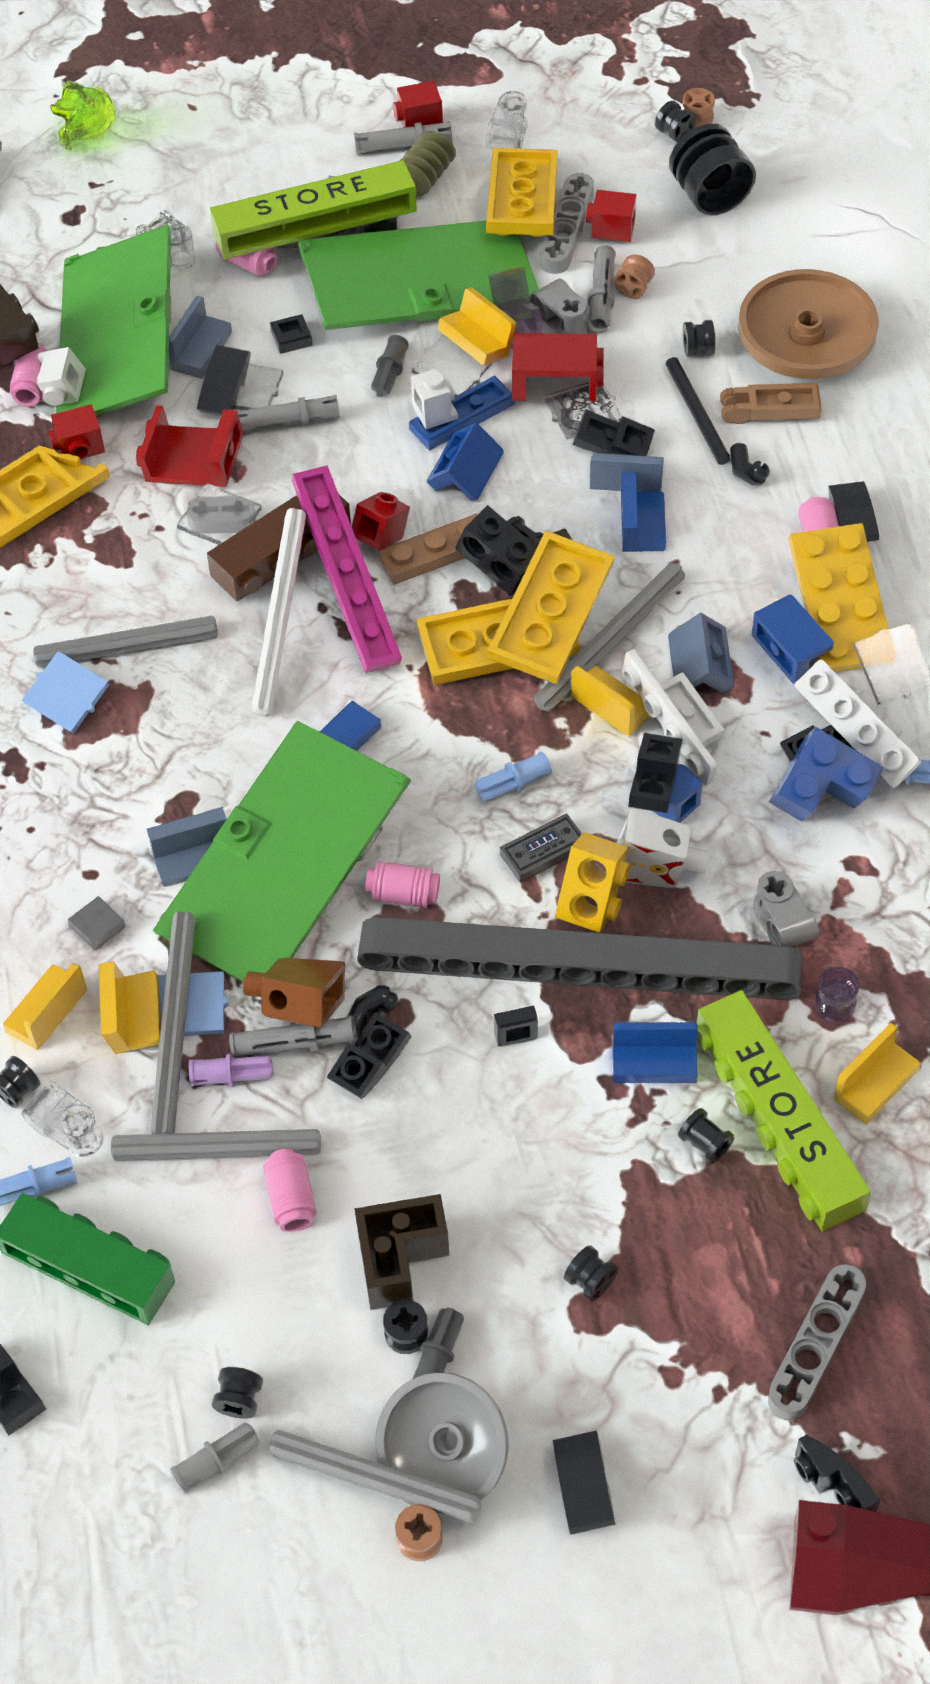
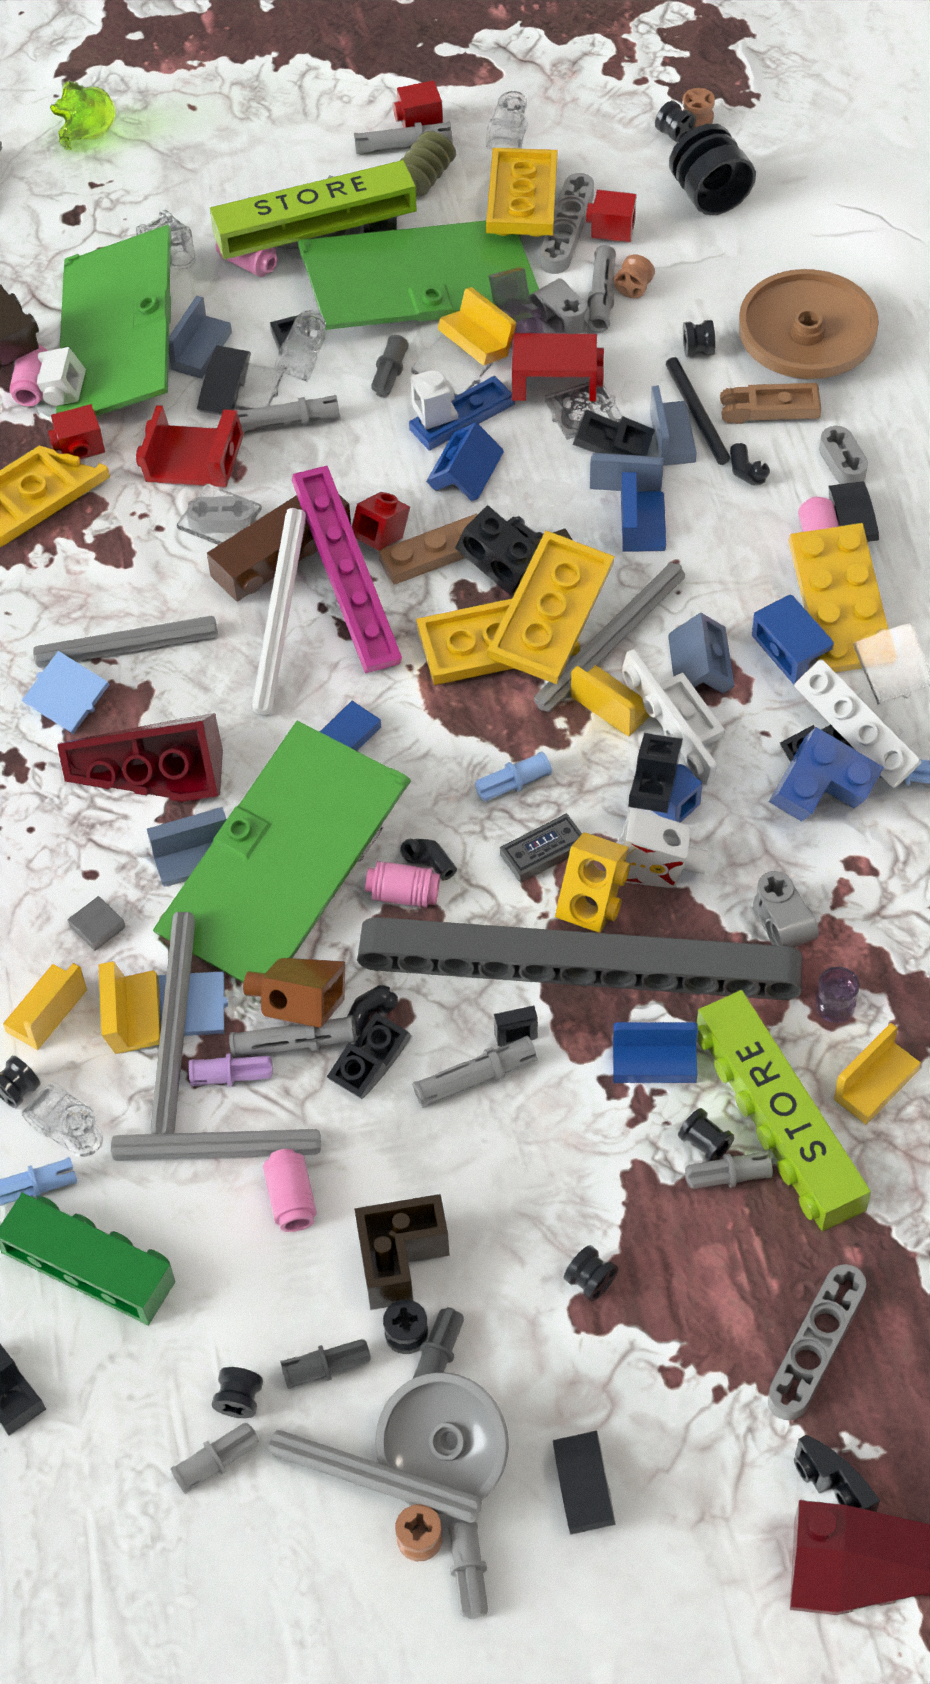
(160, 759): none -> dark red wedge
(300, 349): none -> clear piece
(324, 1362): none -> dark grey axle
(428, 853): none -> black arm
(468, 1569): none -> light grey axle
(480, 1069): none -> light grey pin
(672, 430): none -> sand blue panel
(729, 1170): none -> light grey axle
(850, 453): none -> light grey beam

